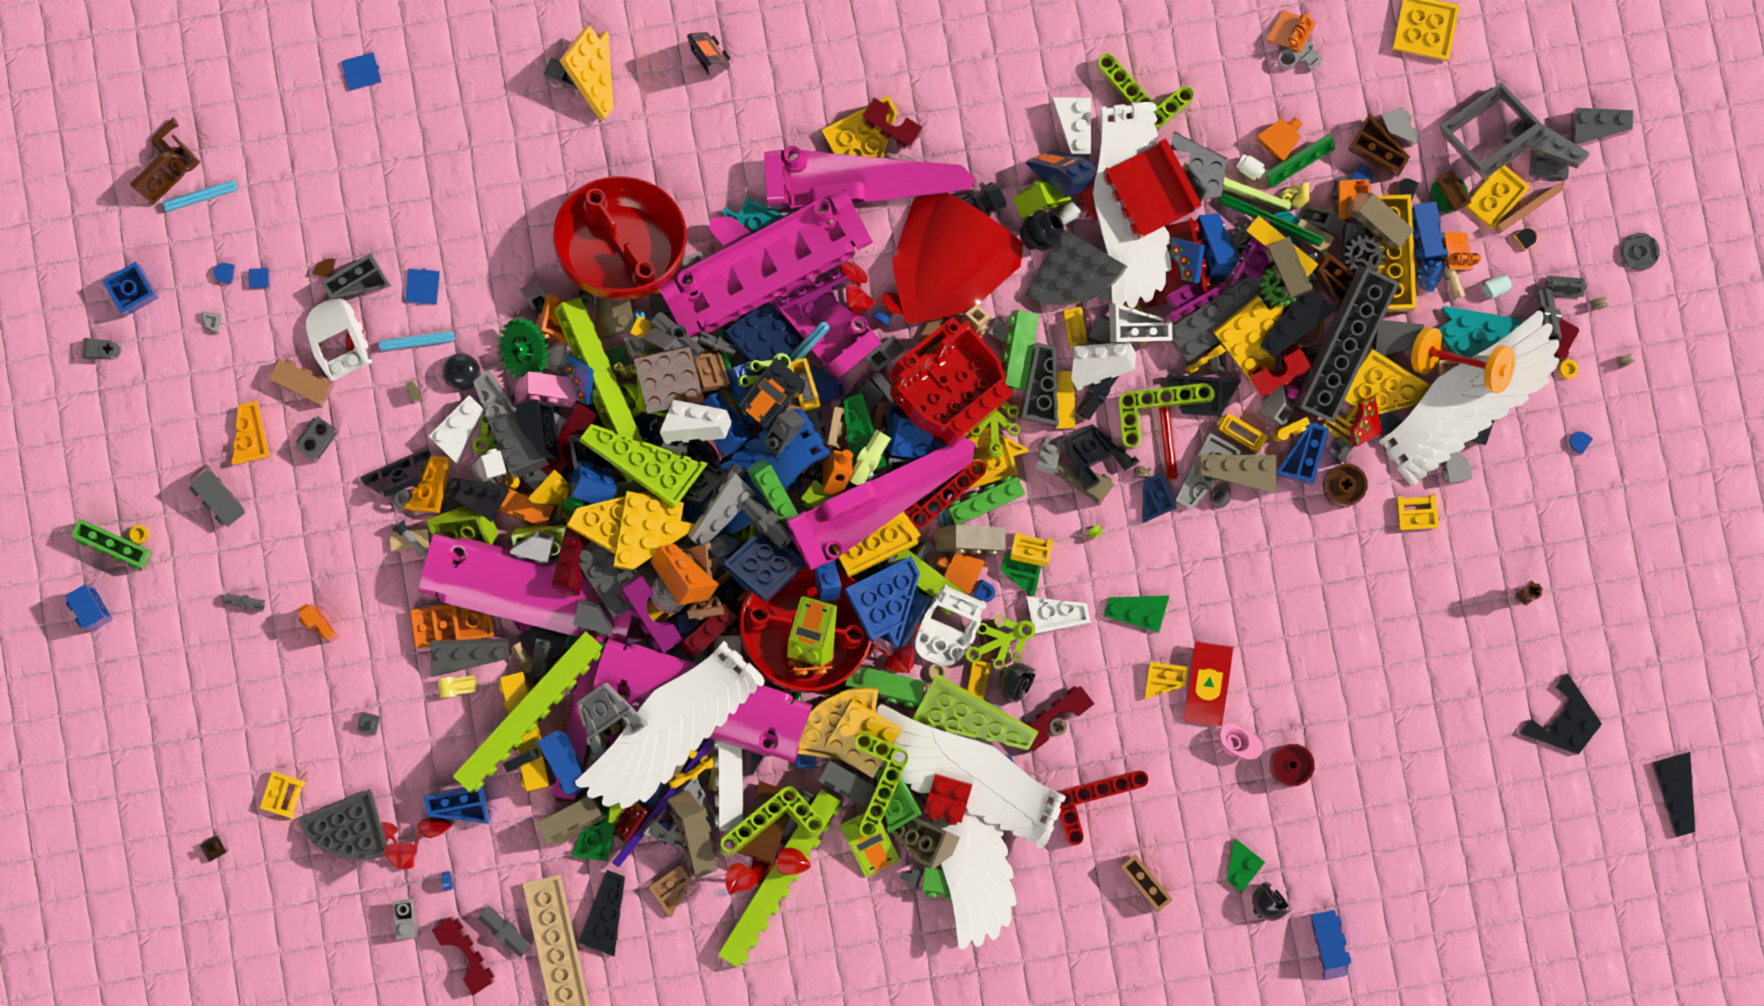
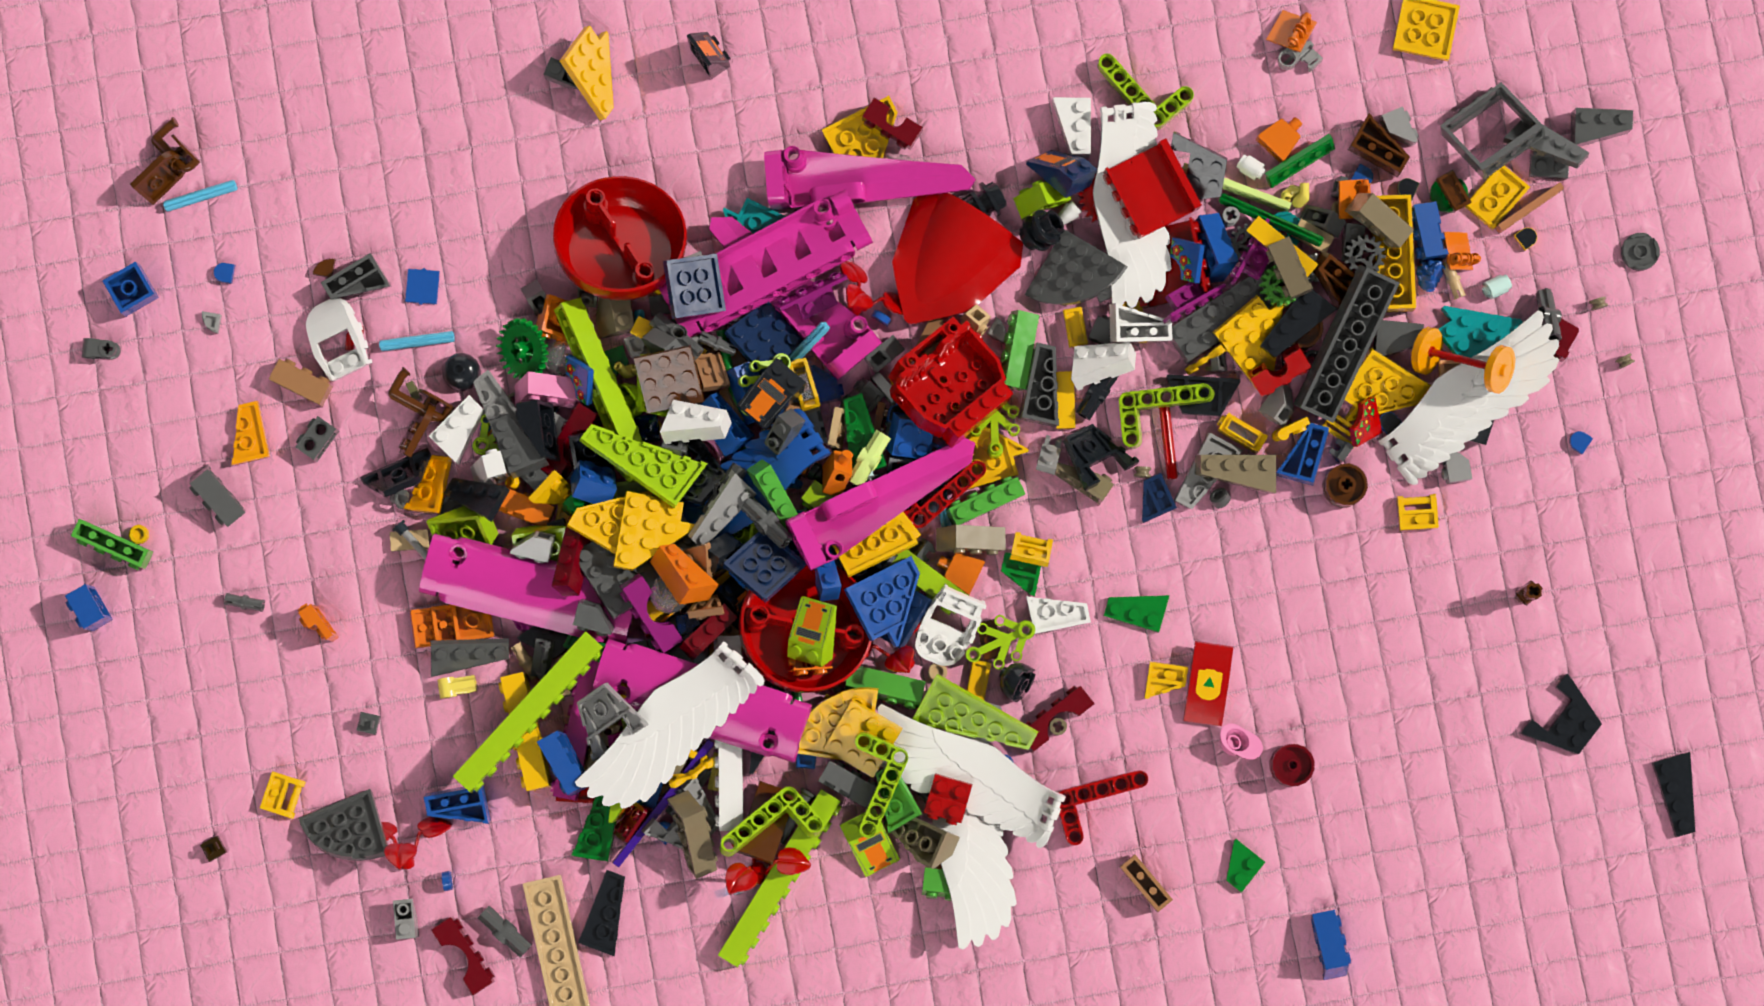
(259, 278): blue tile -> none
(361, 71): blue piece -> none
(425, 410): none -> reddish brown plate
(521, 760): black beam -> none
(571, 821): dark tan wedge -> none
(670, 888): medium nougat wing -> none
(694, 286): none -> plate
(914, 878): dark grey tile -> none
(984, 591): blue tile -> none
(1095, 532): lime bush -> none
(1233, 221): none -> light grey bush
(1268, 903): black cylinder -> none
(1293, 389): dark pink arm -> none
(1566, 286): dark grey hinge -> none
(1568, 369): yellow tile -> none

